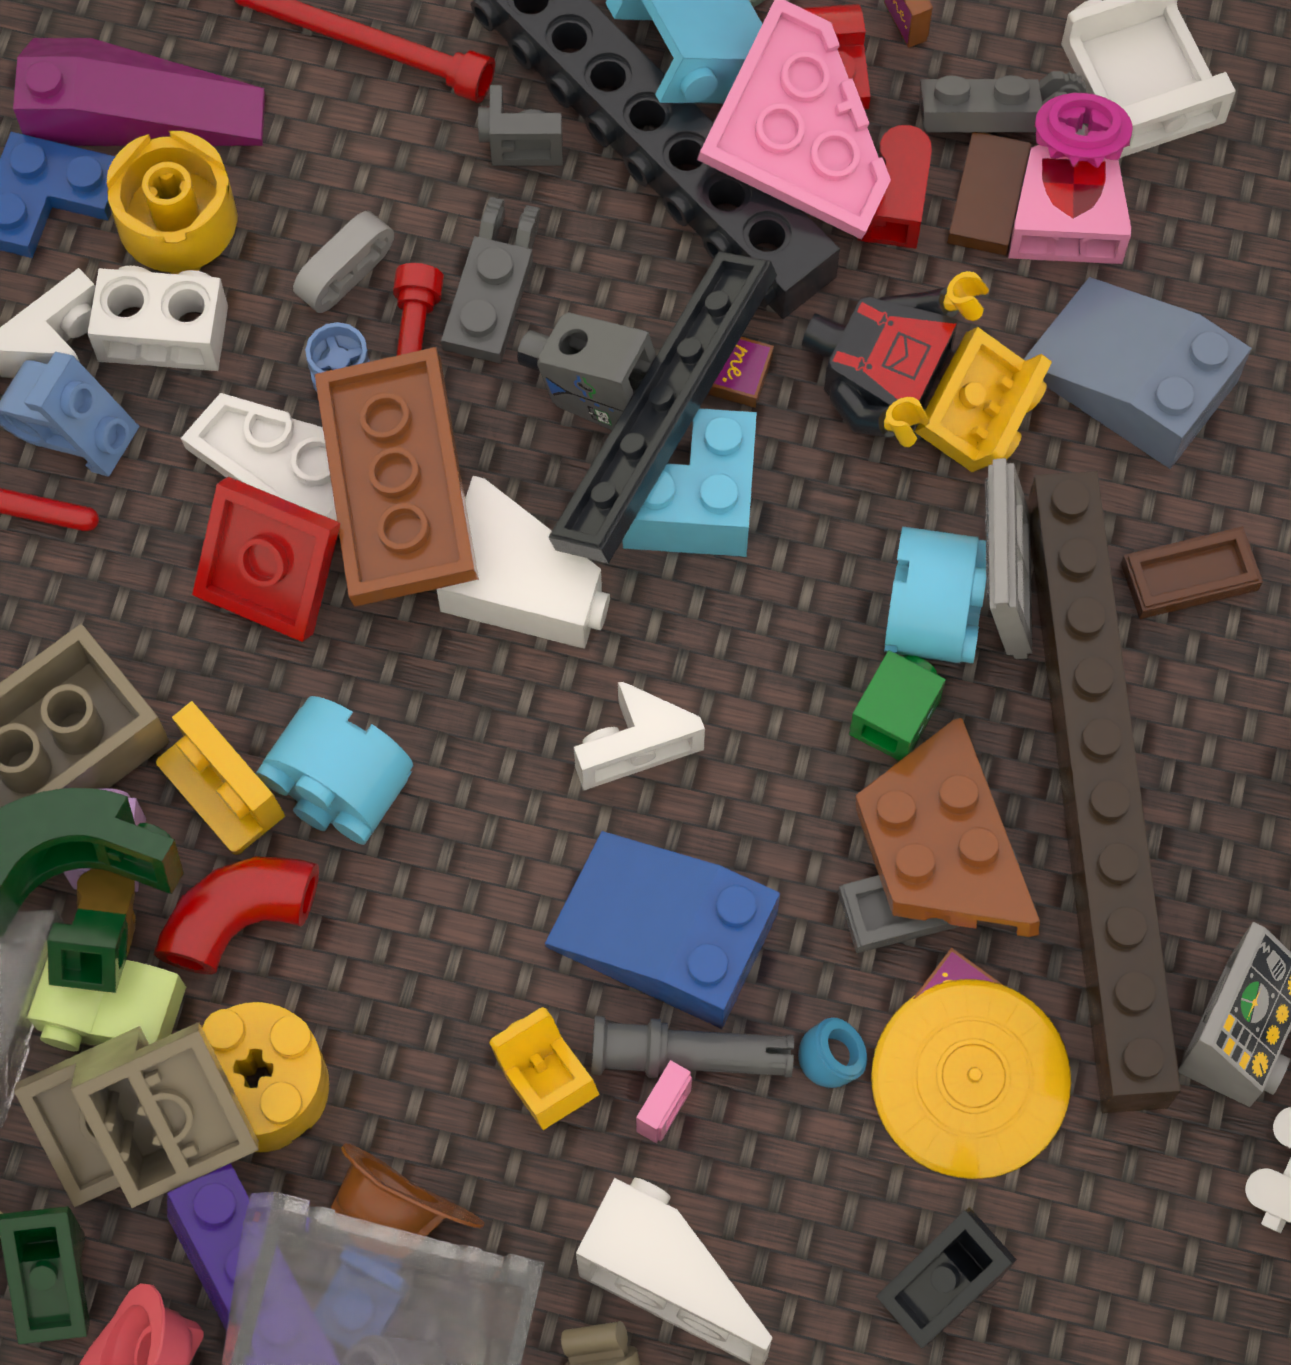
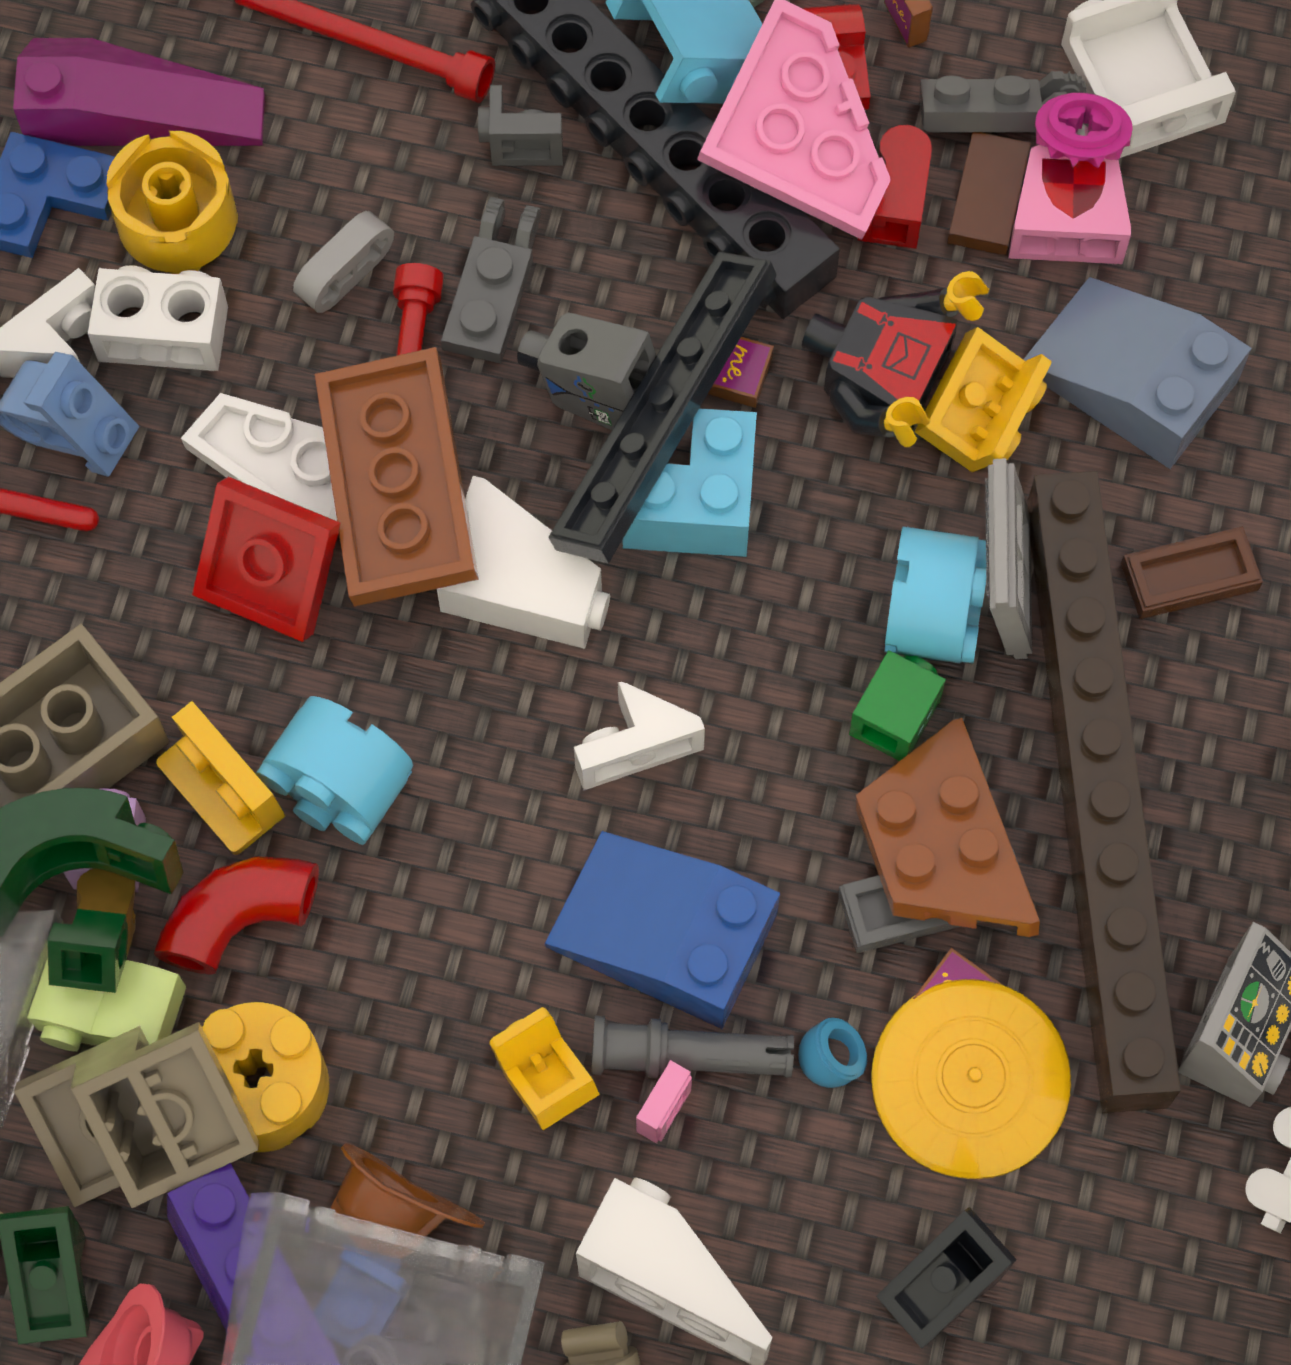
(335, 347): medium blue wheel -> none

